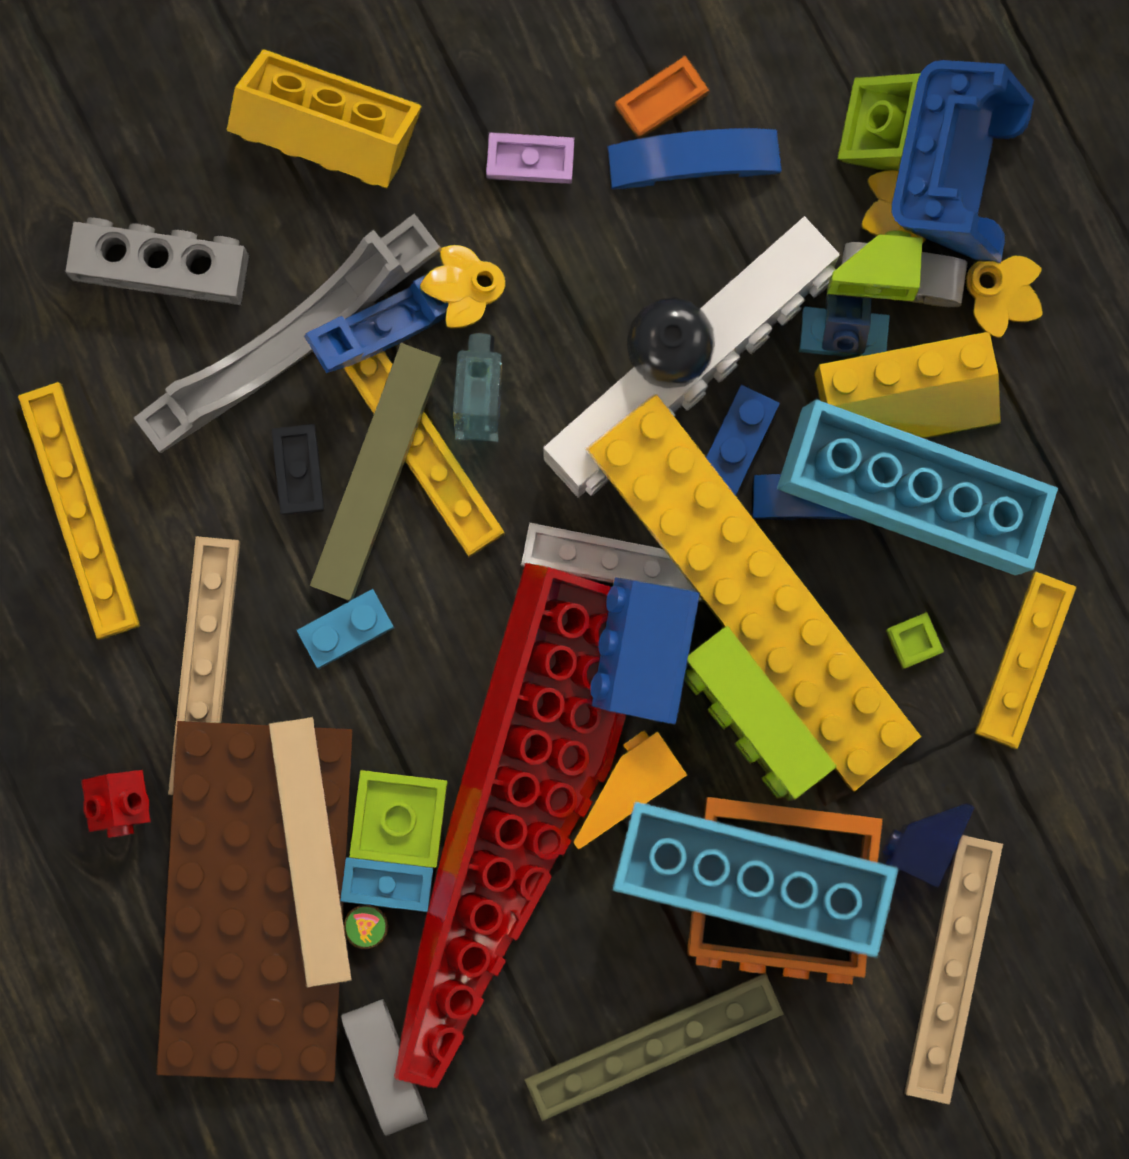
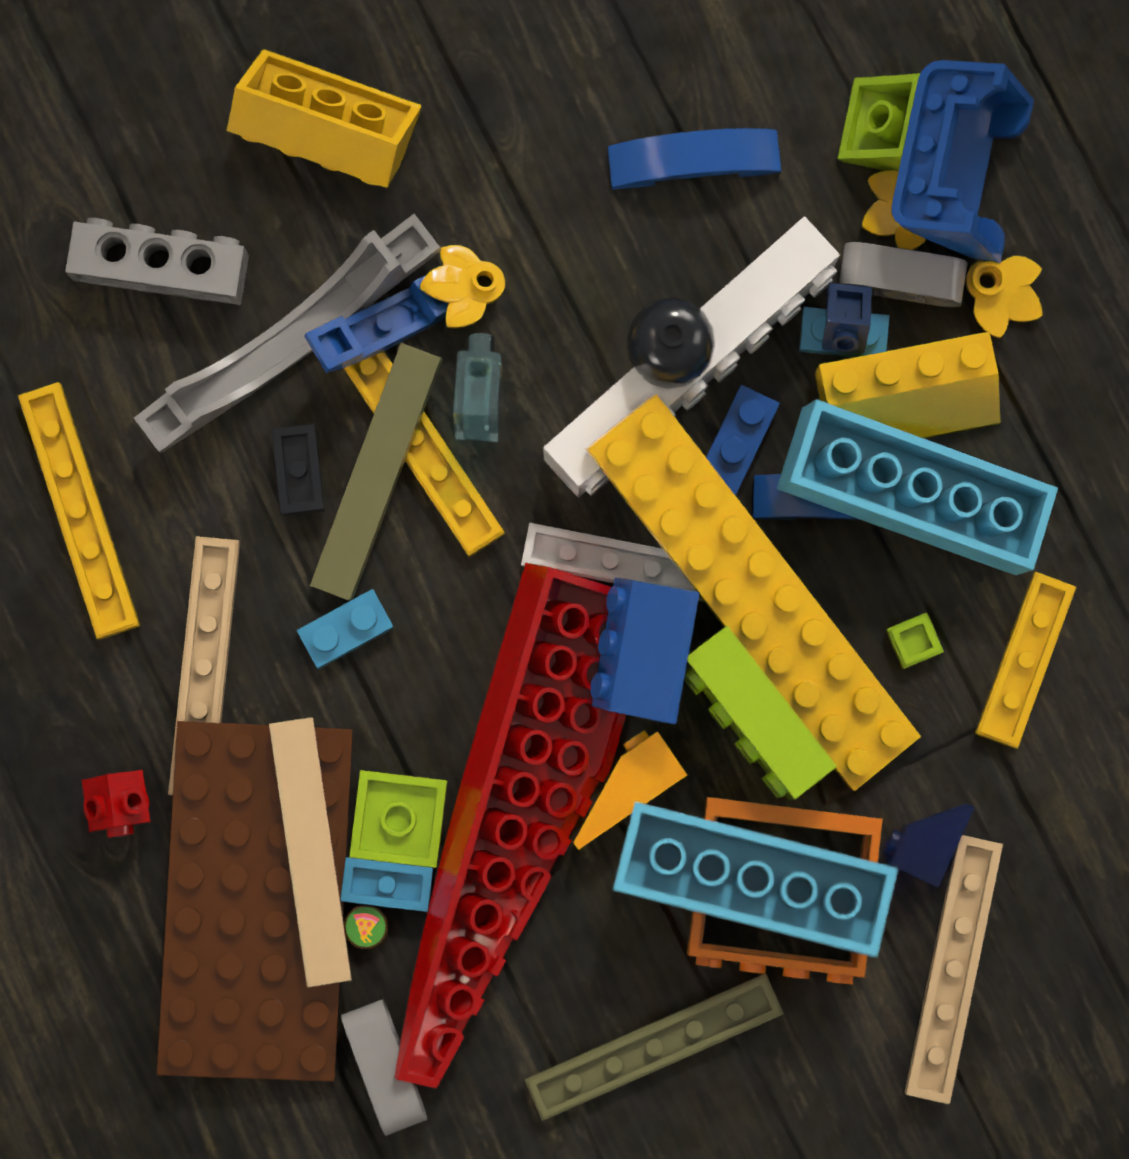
(530, 158): lavender plate -> none
(661, 97): orange tile -> none
(882, 269): lime slope -> none

